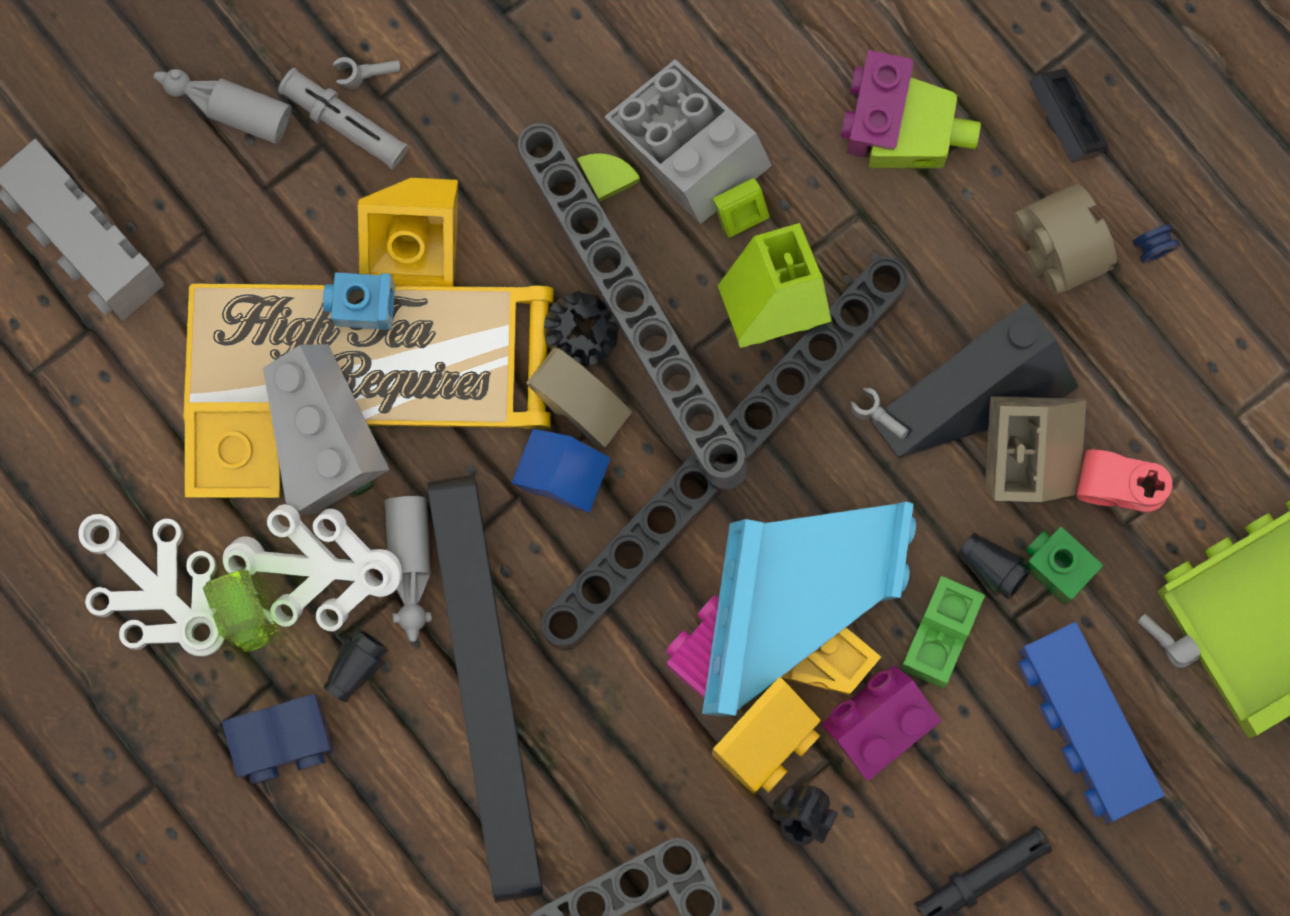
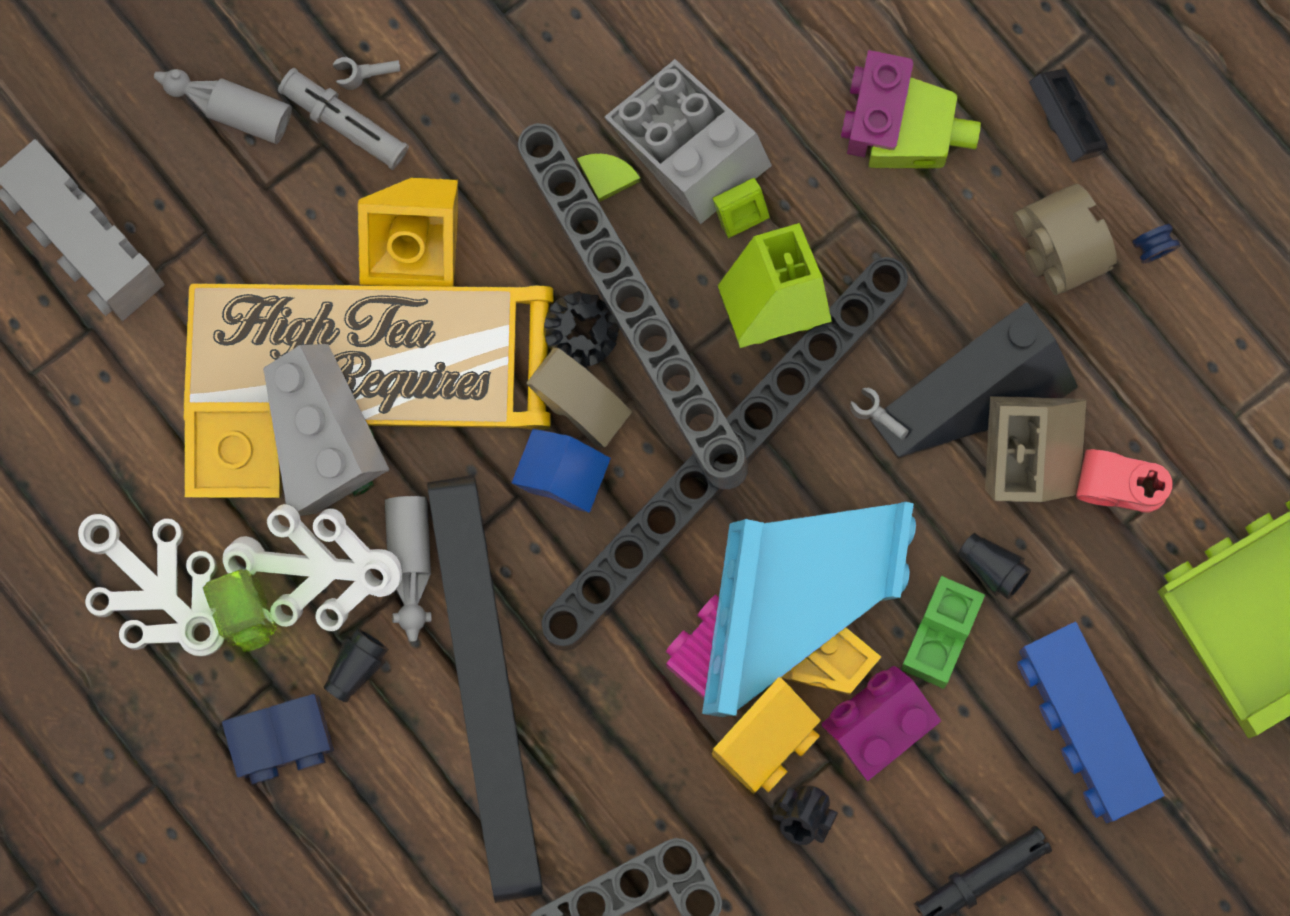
(372, 312): dark azure brick -> none
(1061, 564): green brick -> none
(1179, 653): light grey hand -> none

